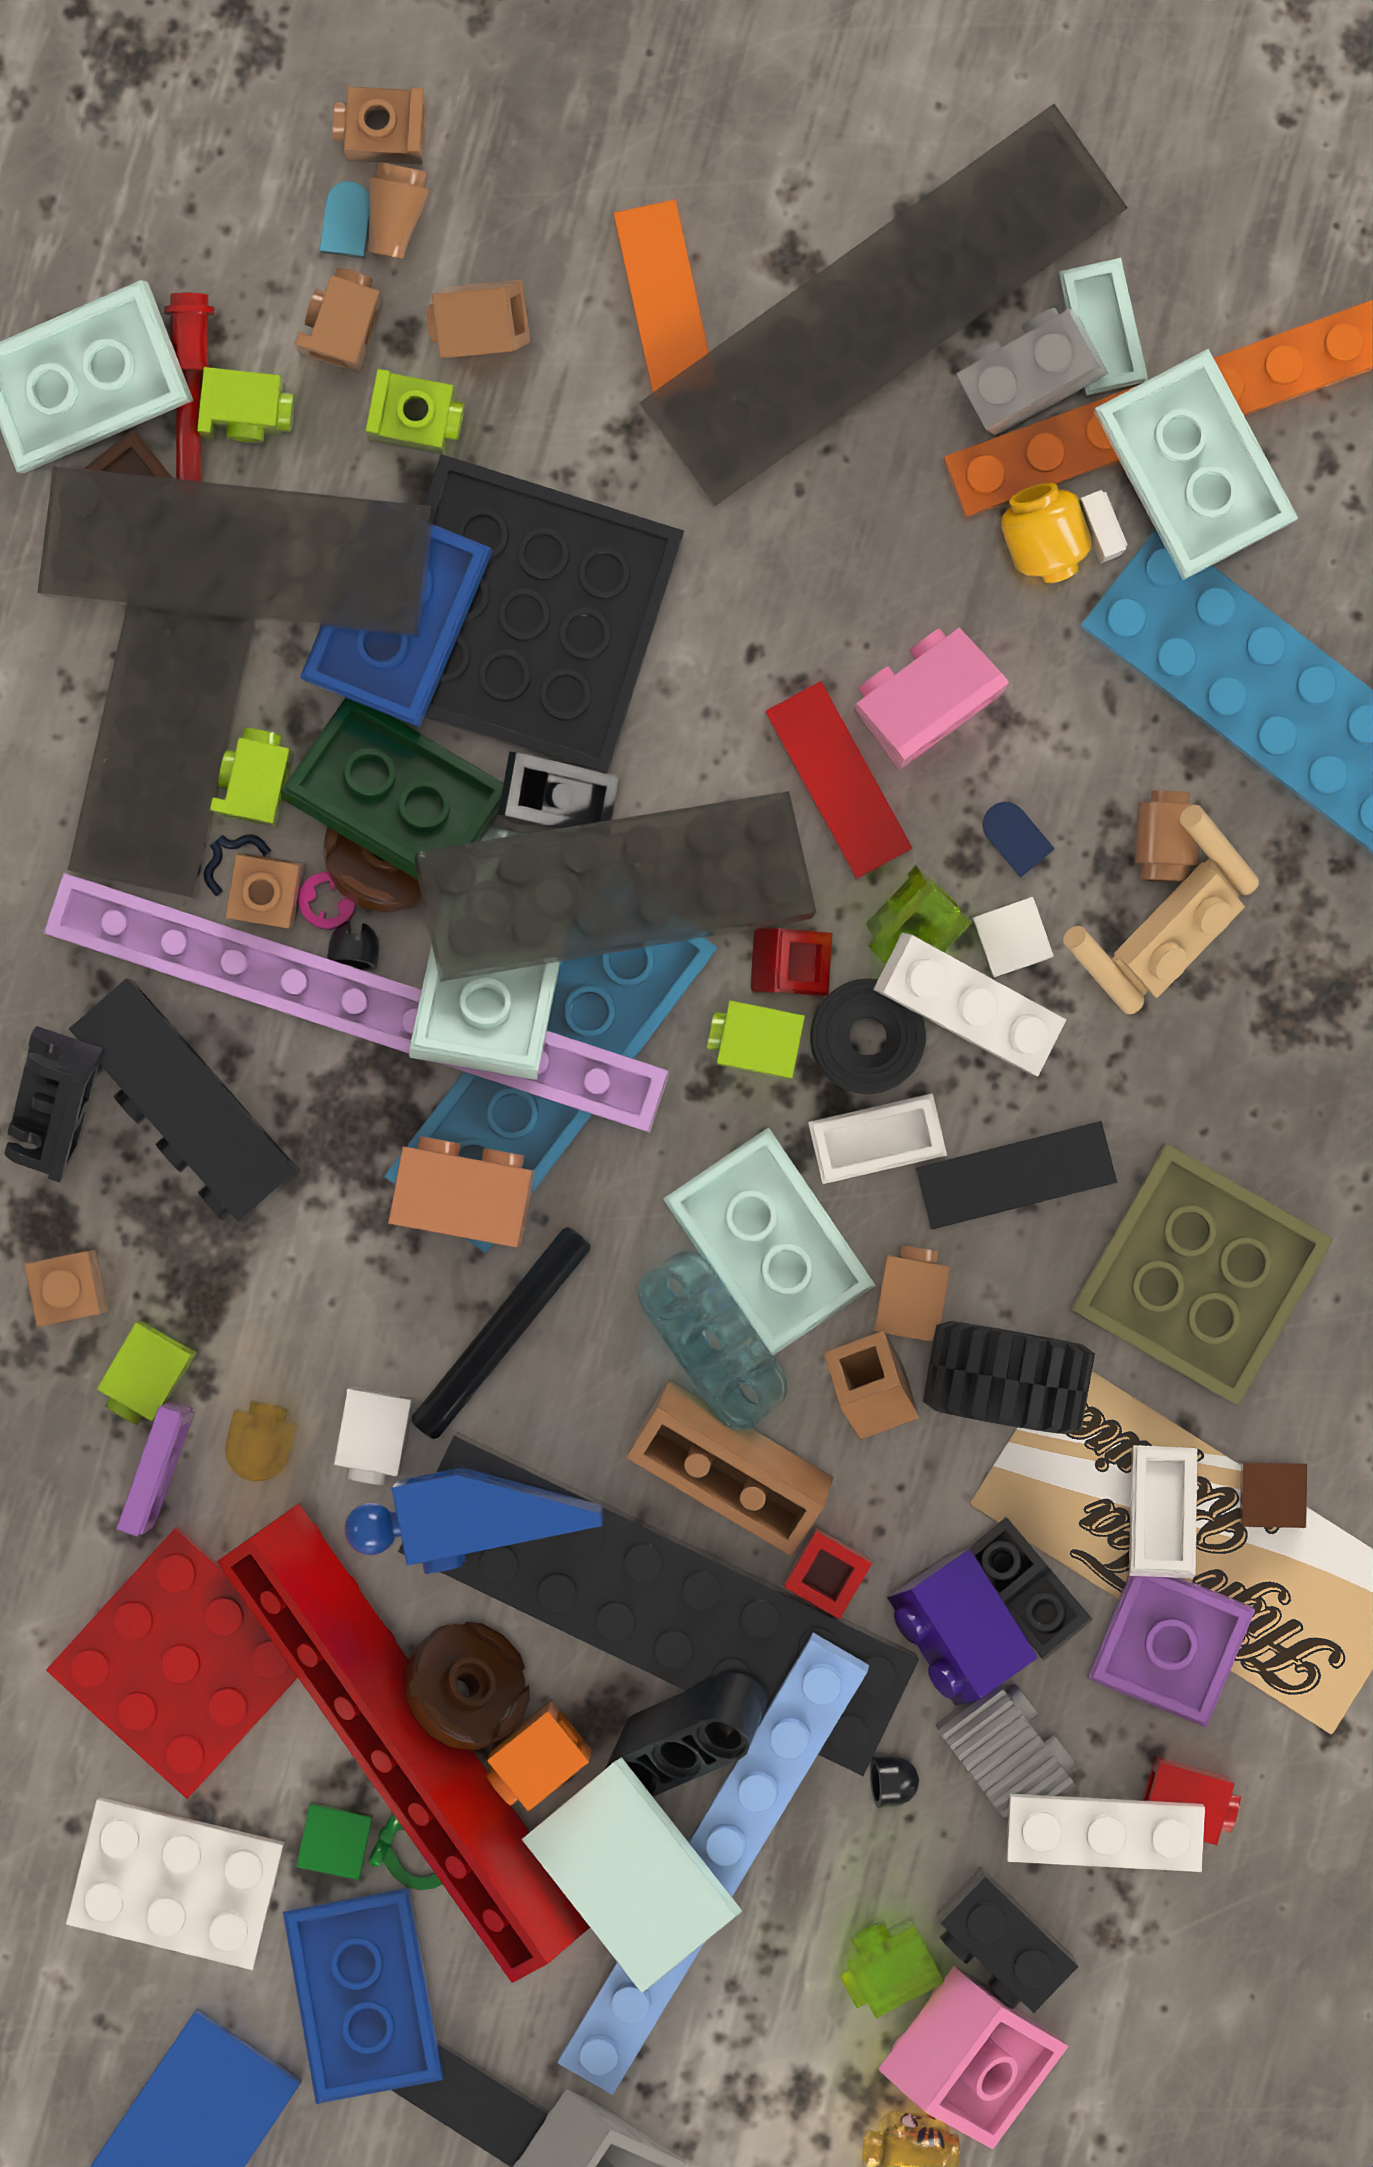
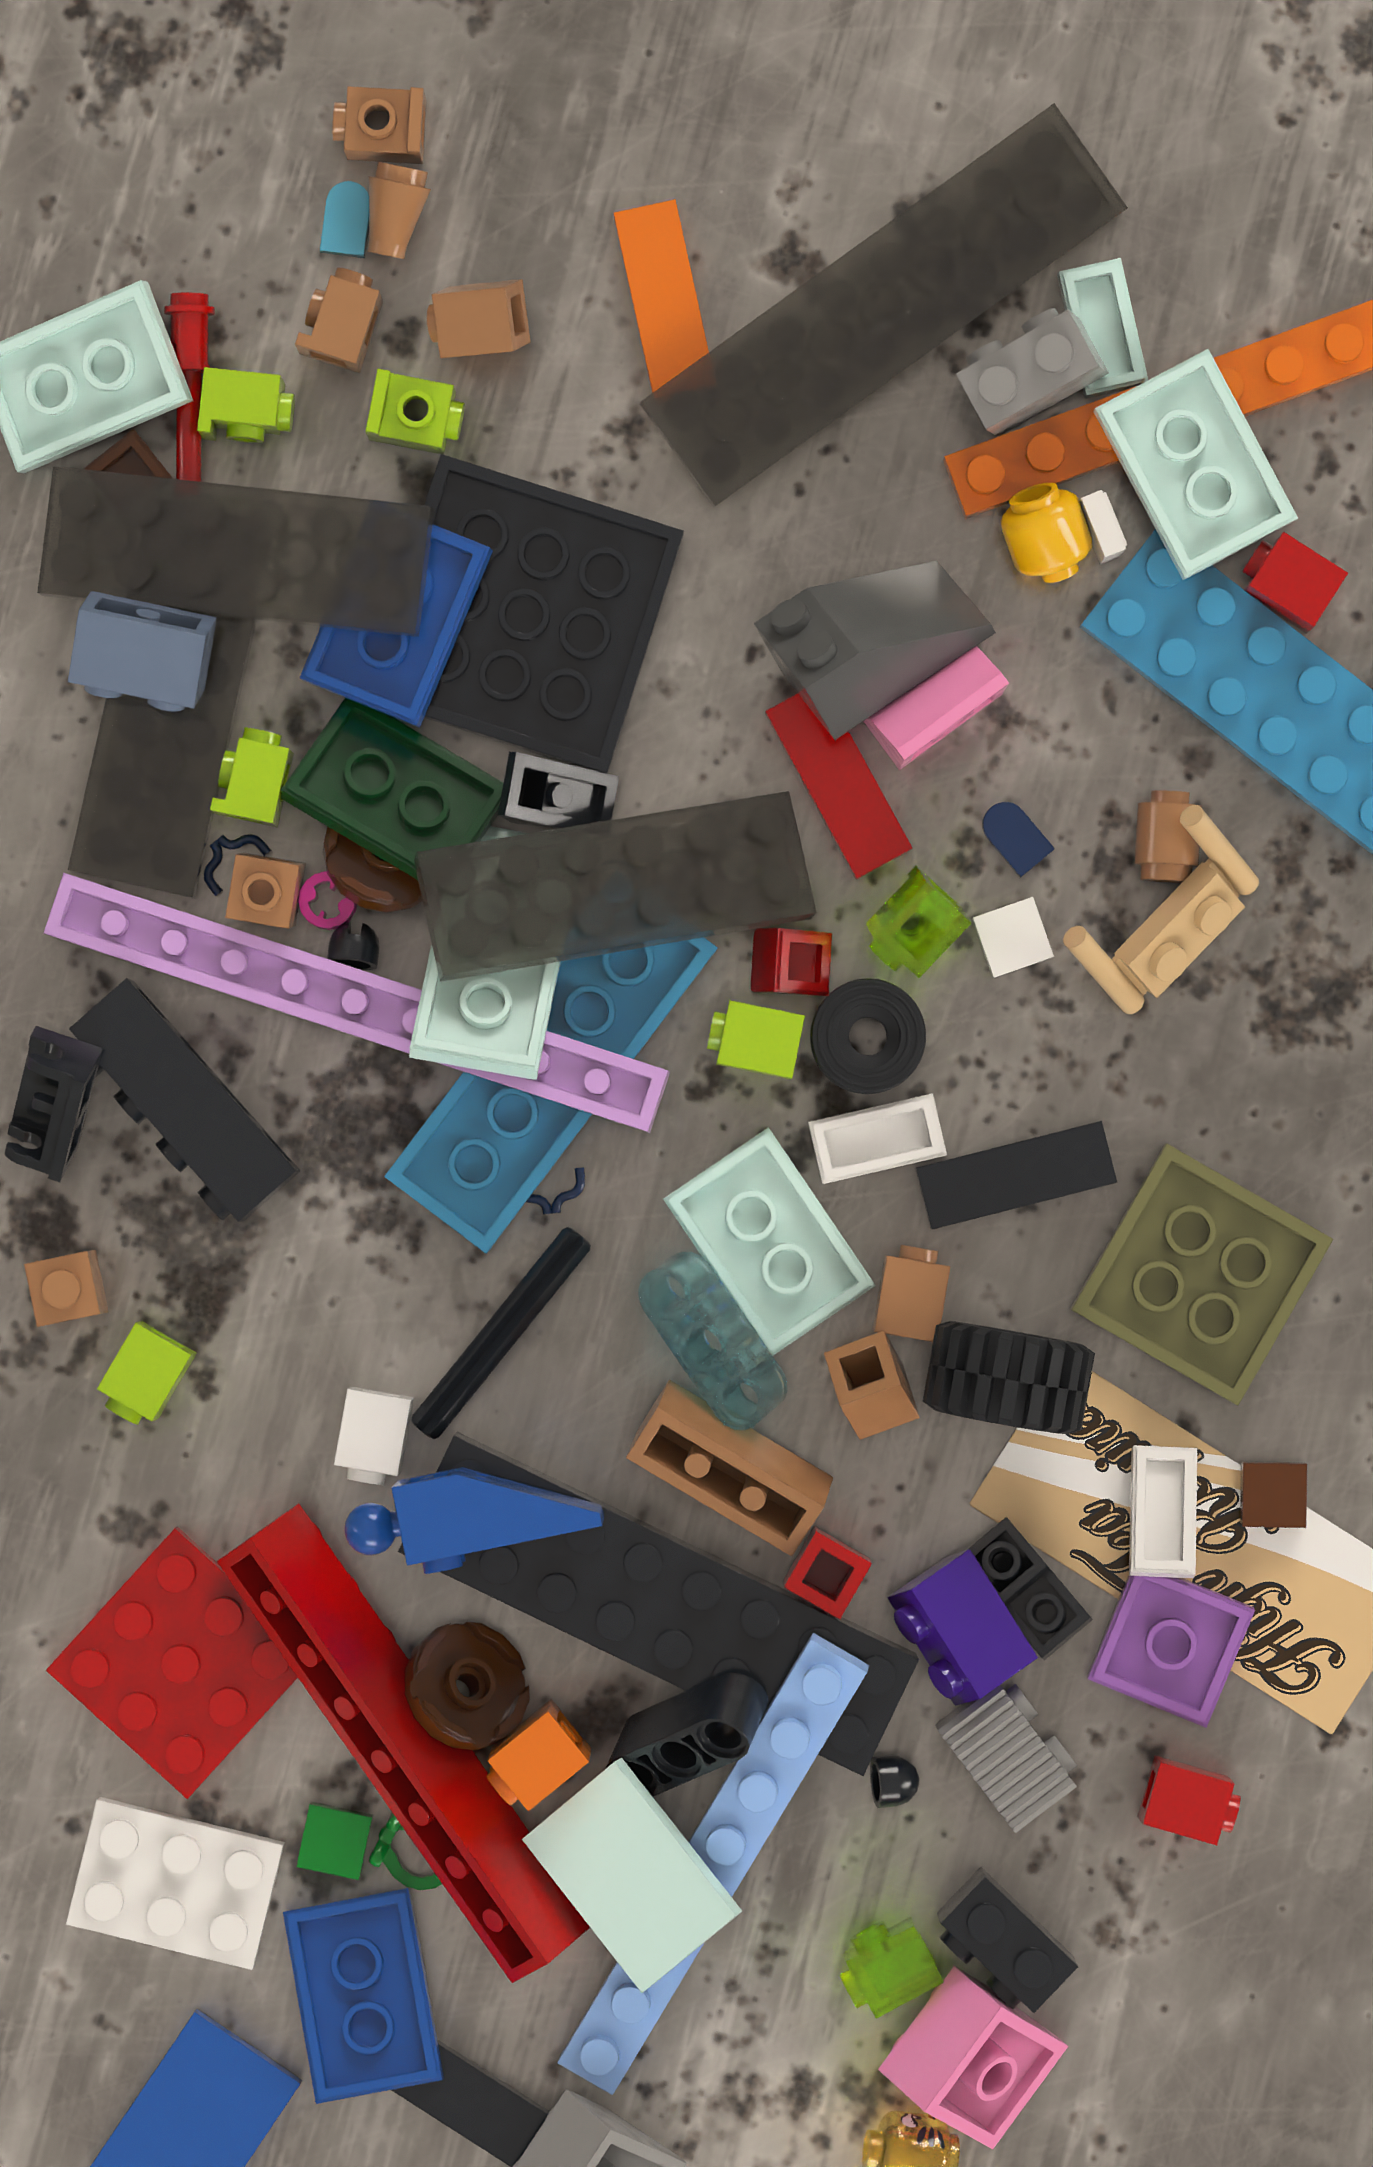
(141, 651): none -> sand blue brick
(156, 1468): medium lavender tile -> none
(260, 1441): clear yellow plate -> none
(461, 1194): nougat brick -> none
(562, 1197): none -> dark blue piece
(870, 639): none -> dark grey slope
(969, 1004): white plate -> none
(1105, 1832): white plate -> none
(1292, 580): none -> red brick

